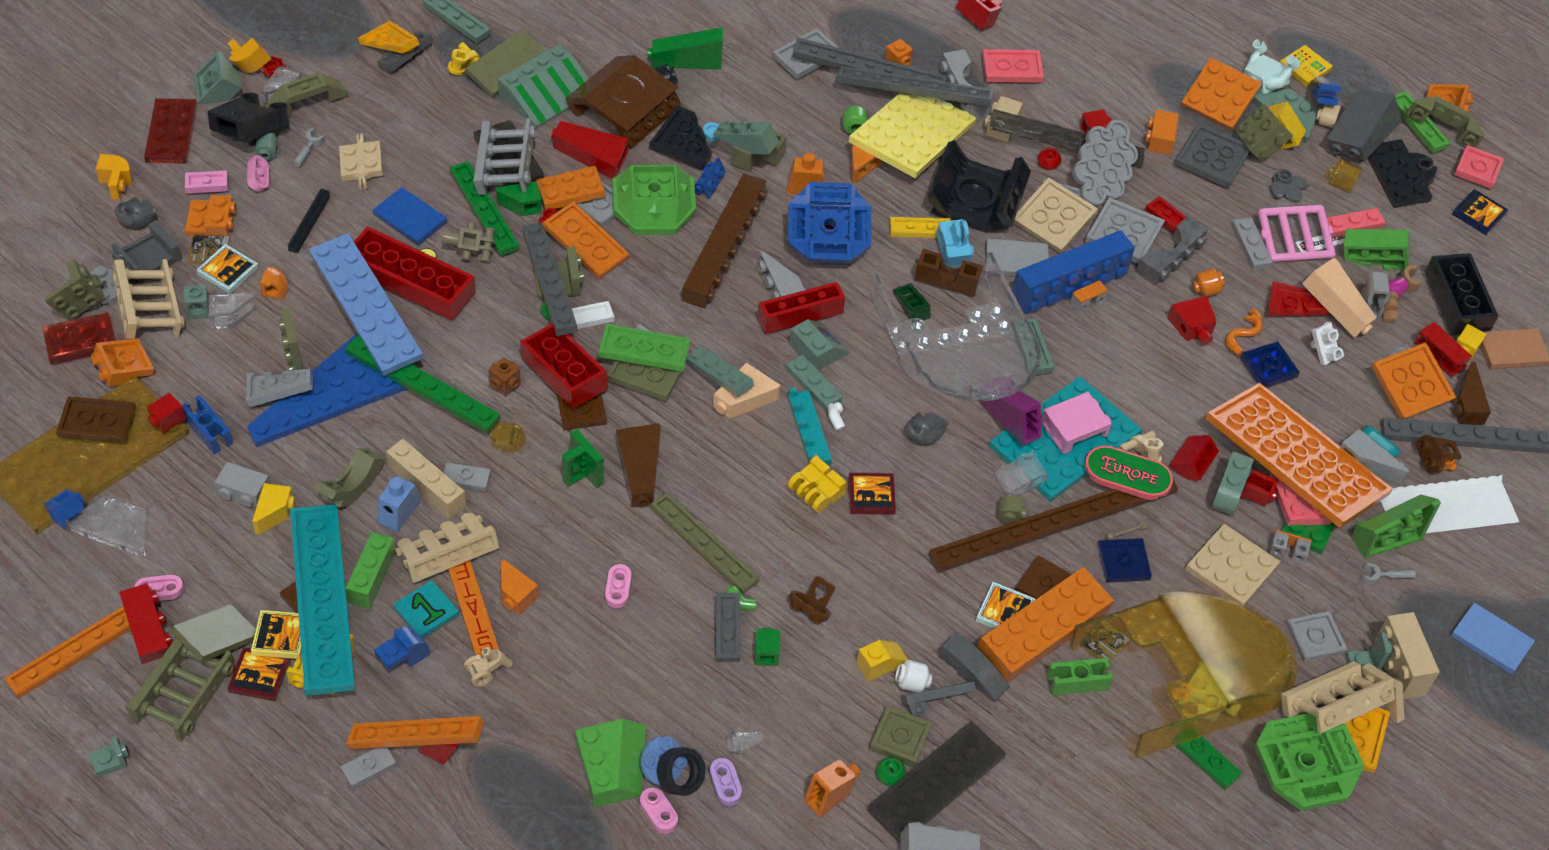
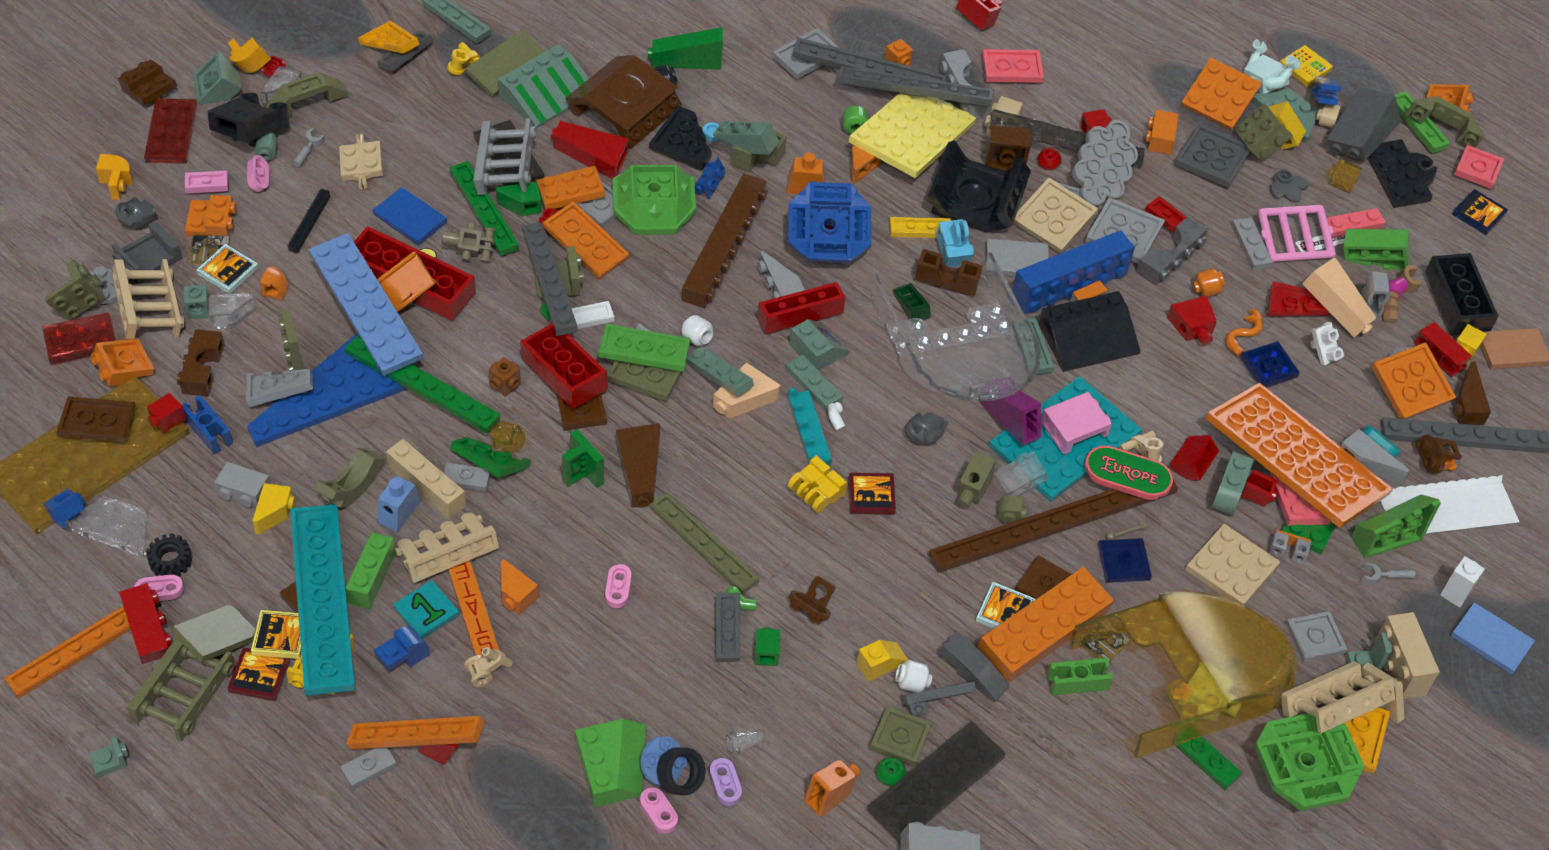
(146, 82): none -> reddish brown plate
(167, 545): none -> black tyre
(203, 347): none -> reddish brown arch
(406, 278): none -> orange door
(483, 456): none -> green wing
(698, 330): none -> white head
(975, 479): none -> olive torso
(1006, 145): none -> reddish brown brick
(1089, 331): none -> black slope
(1462, 581): none -> white brick

